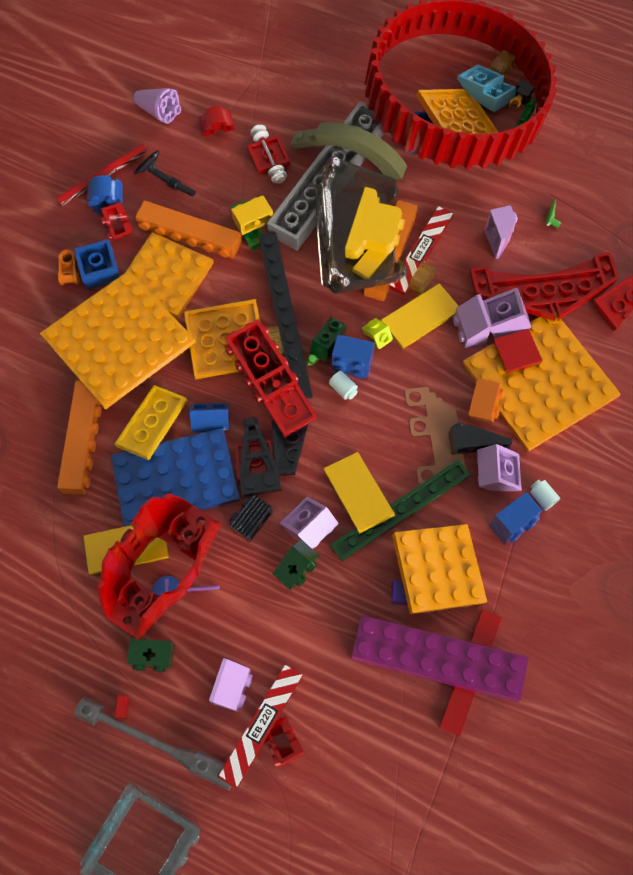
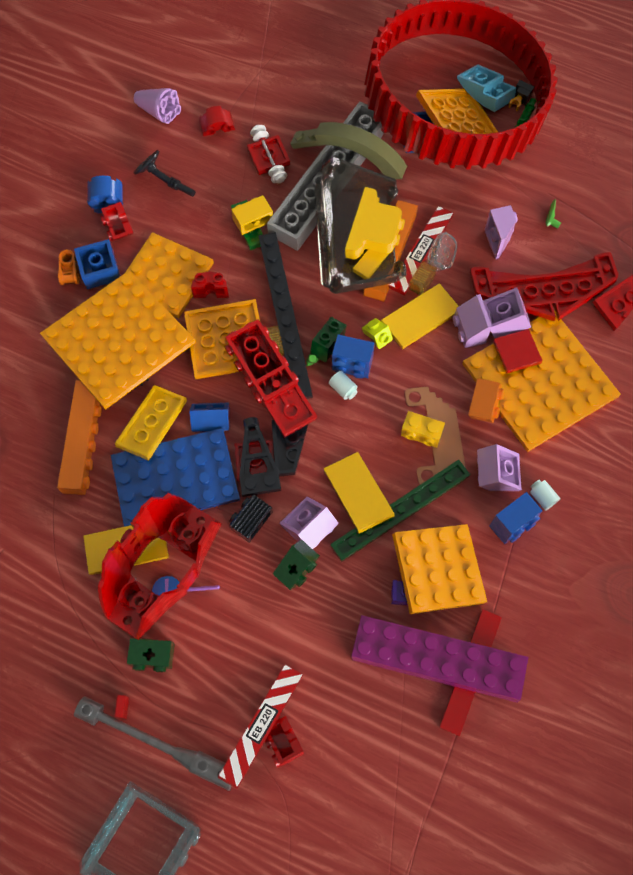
(106, 171): red tile -> none
(188, 229): orange brick -> none
(208, 283): none -> red cylinder
(230, 685): lavender slope -> none
(422, 429): none -> yellow brick
(442, 251): none -> clear piece
(471, 438): black slope -> none
(503, 63): clear yellow piece -> none

